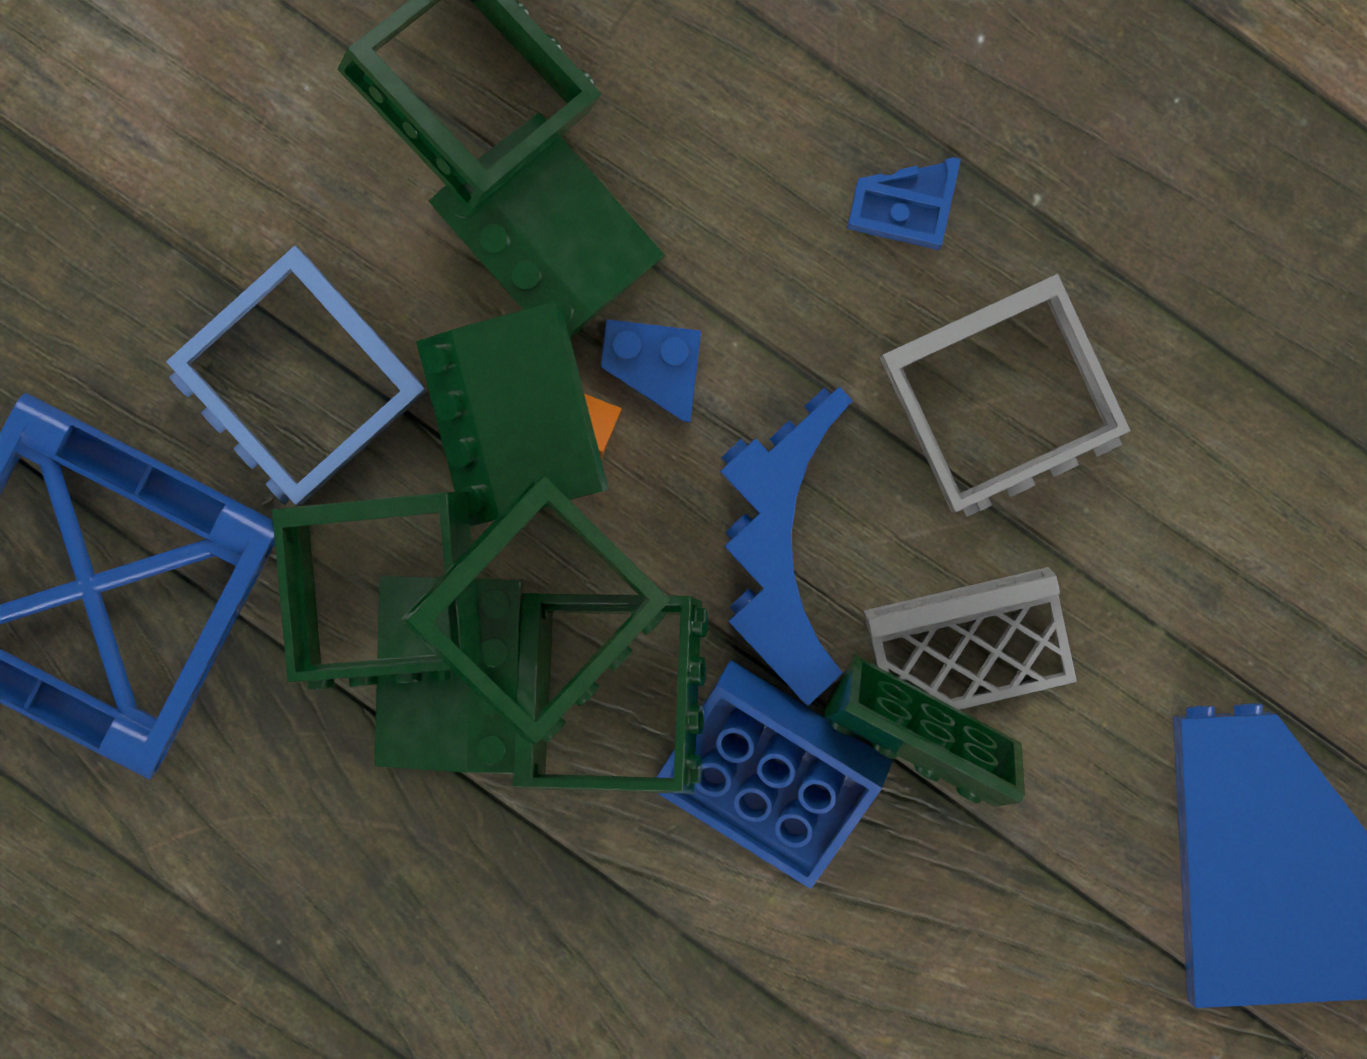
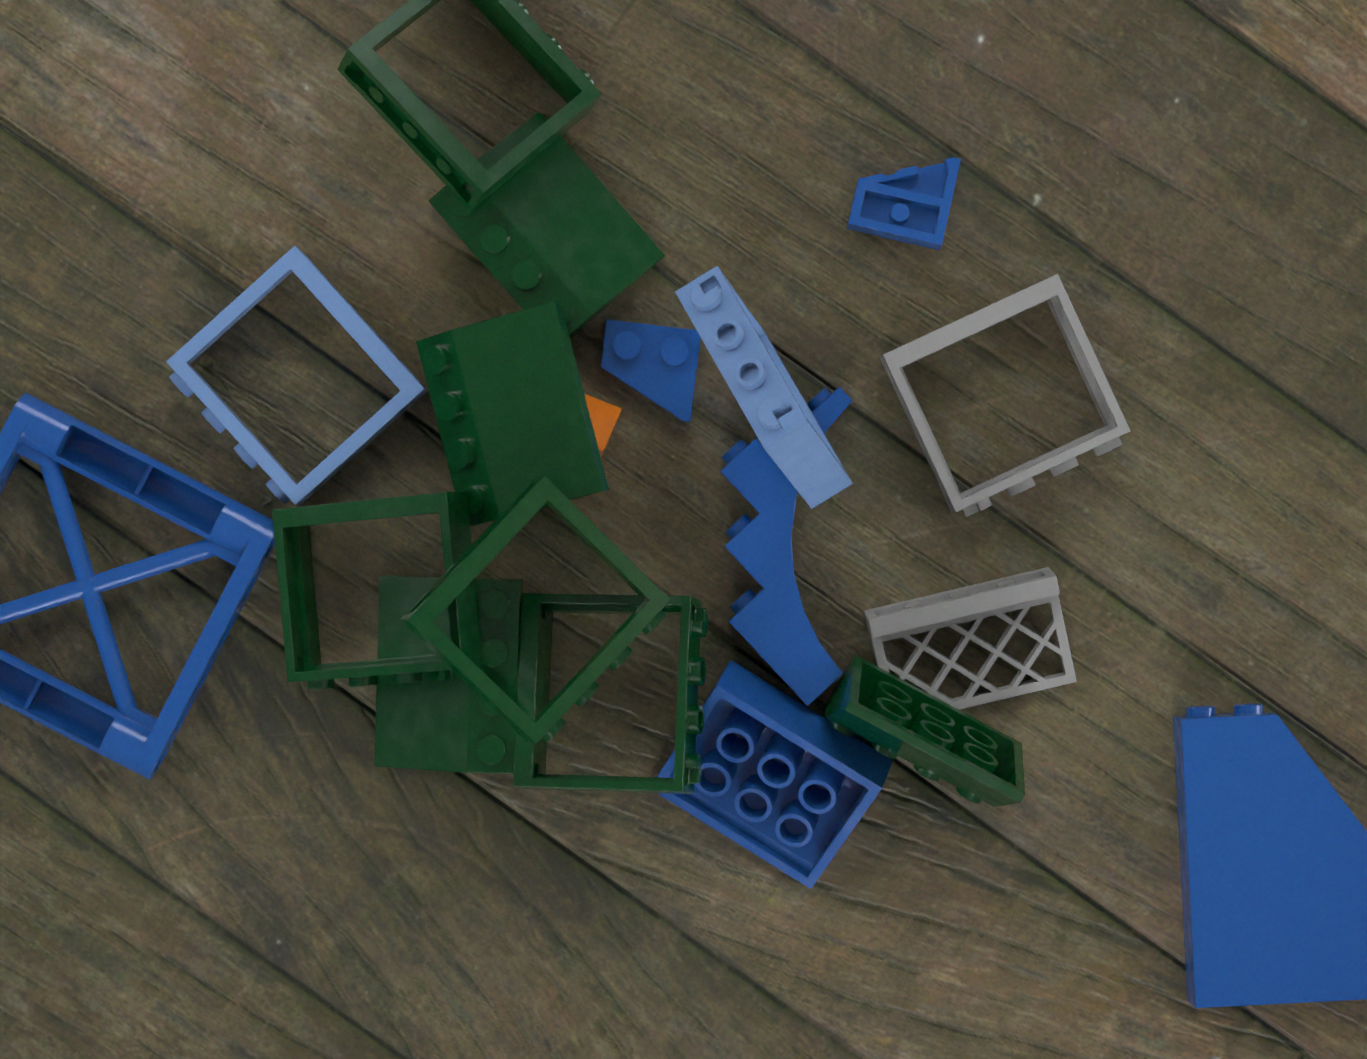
(763, 387): none -> medium blue window

